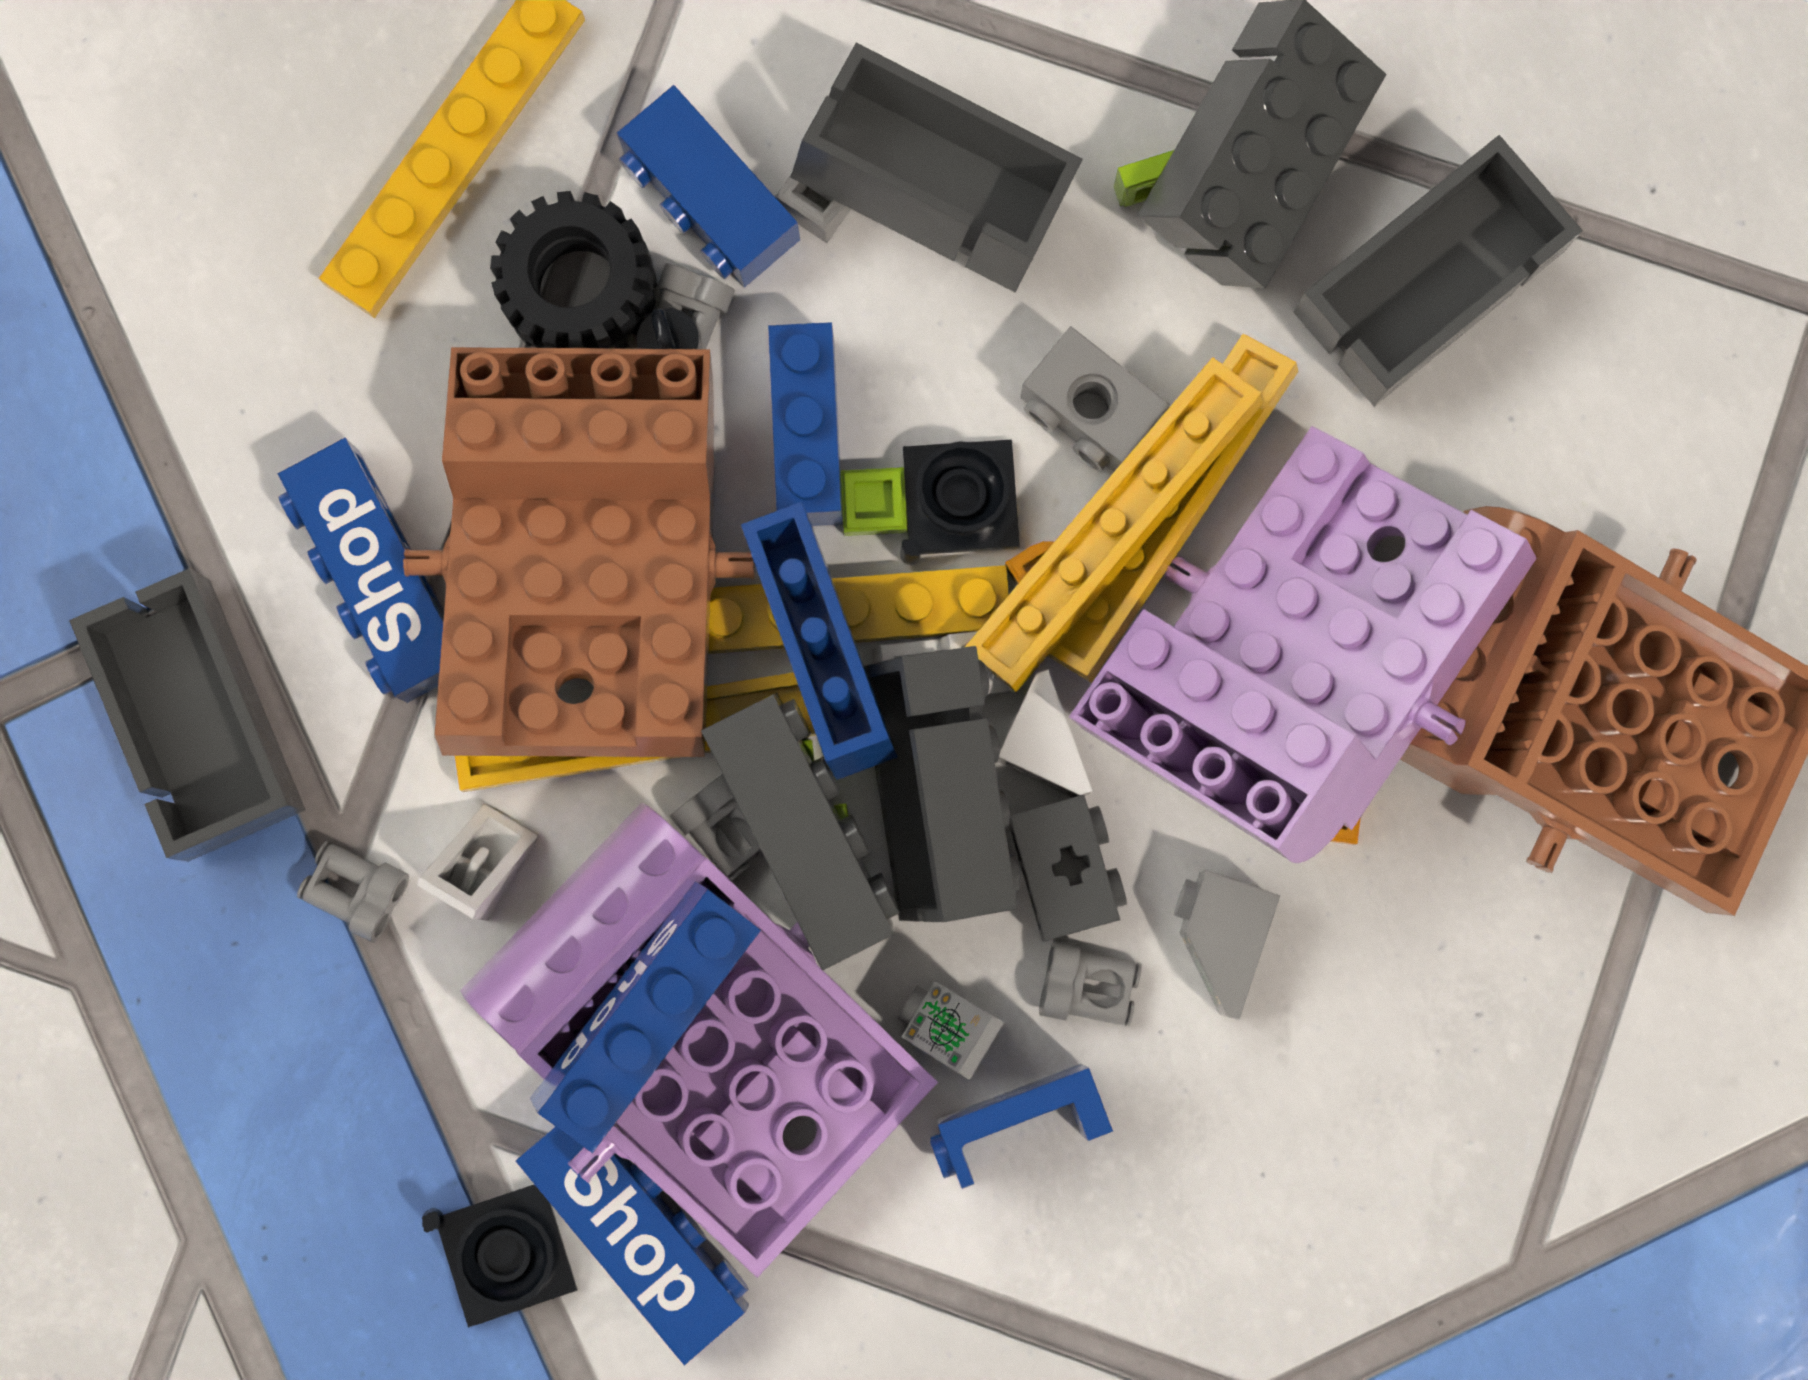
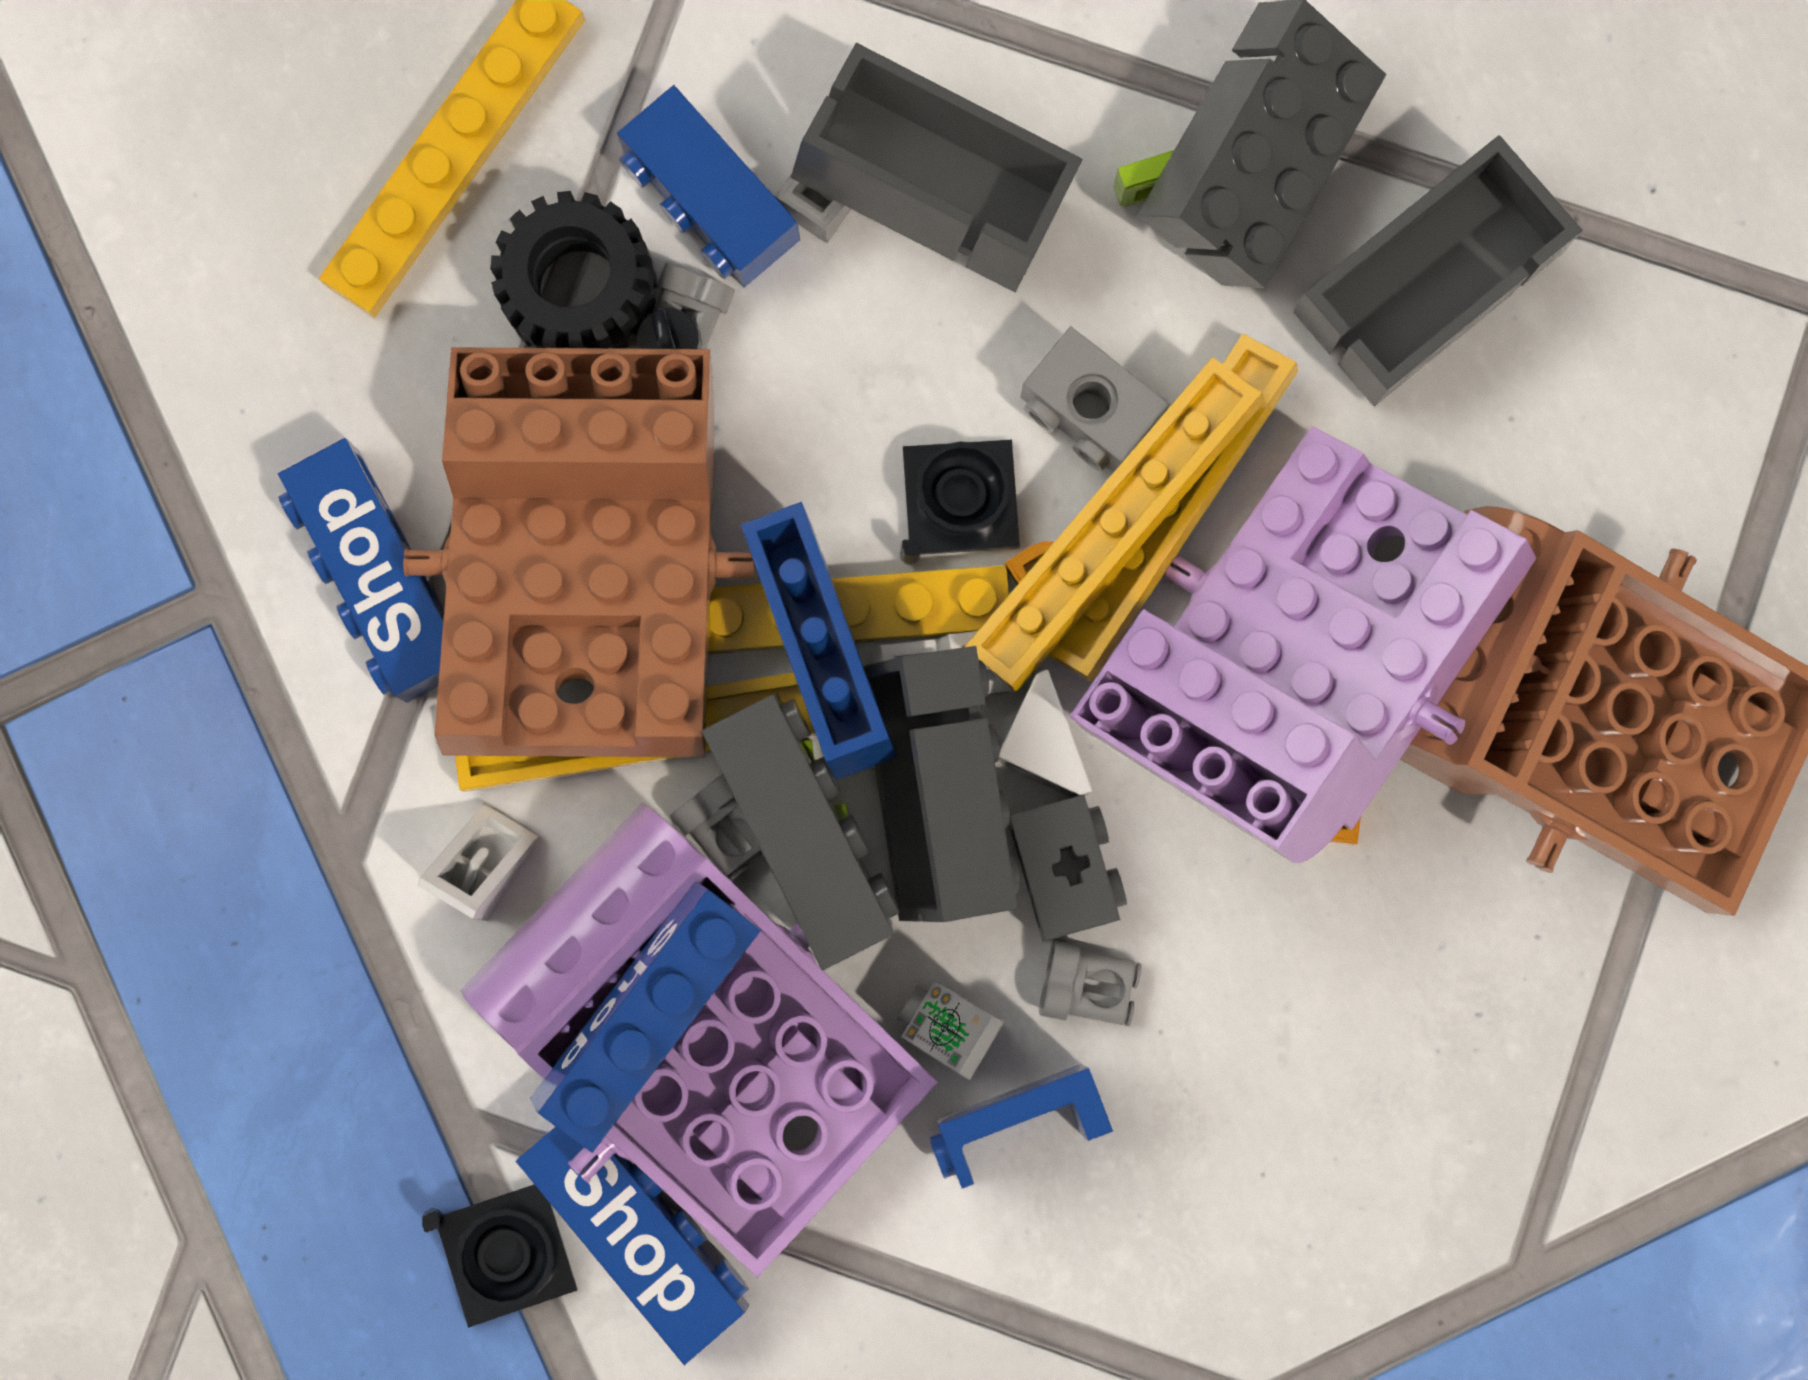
(187, 715): dark grey piece -> none
(374, 900): light grey piece -> none
(806, 420): blue brick -> none
(873, 501): lime tile -> none
(1225, 934): light grey slope -> none

